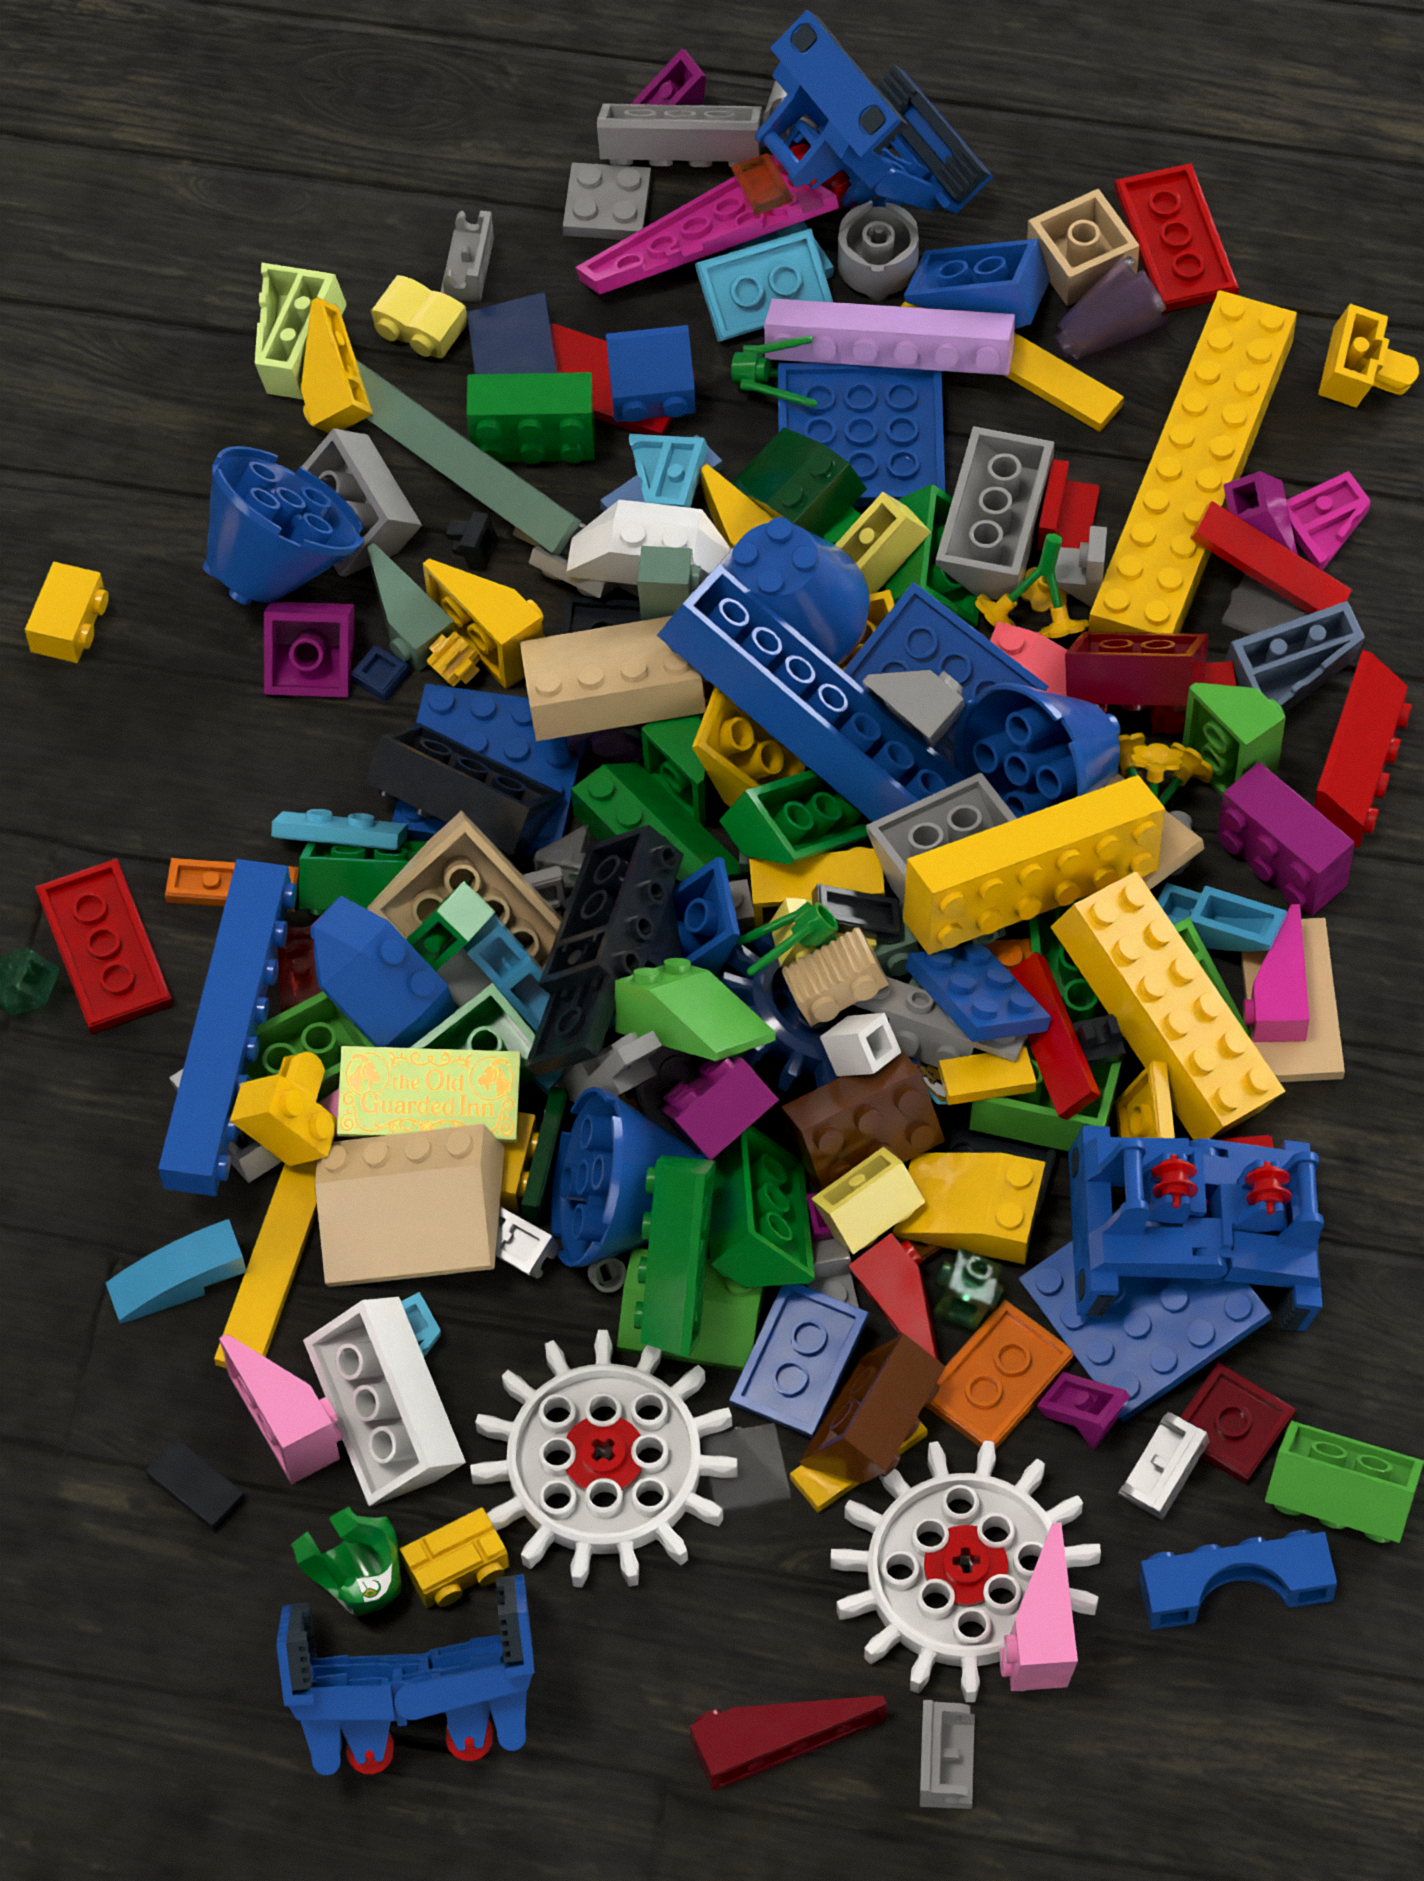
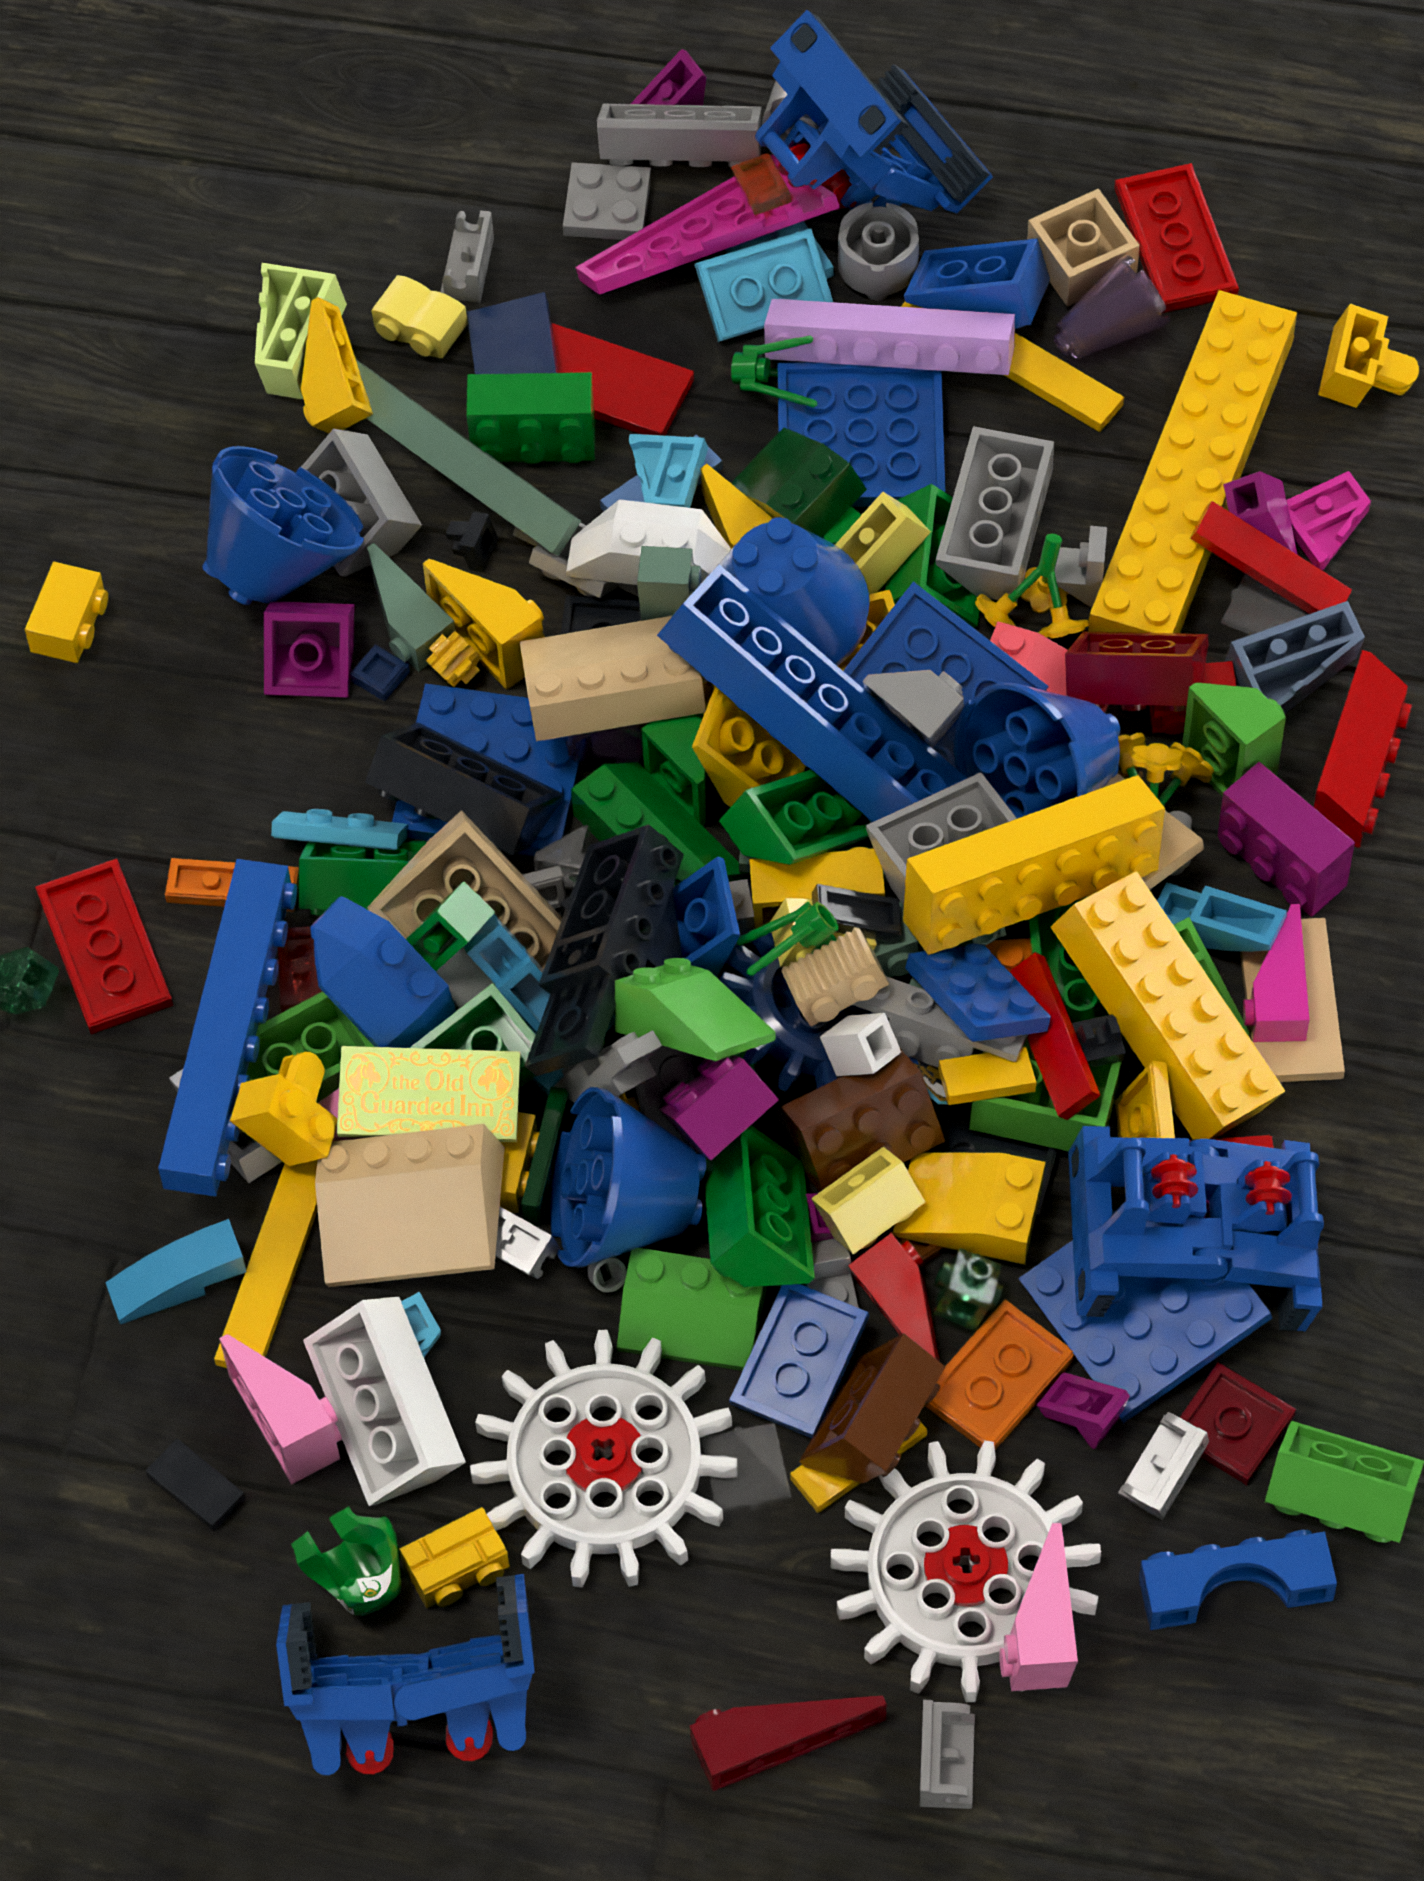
(650, 373): blue slope -> none
(676, 1253): green slope -> none
(1067, 508): red panel -> none

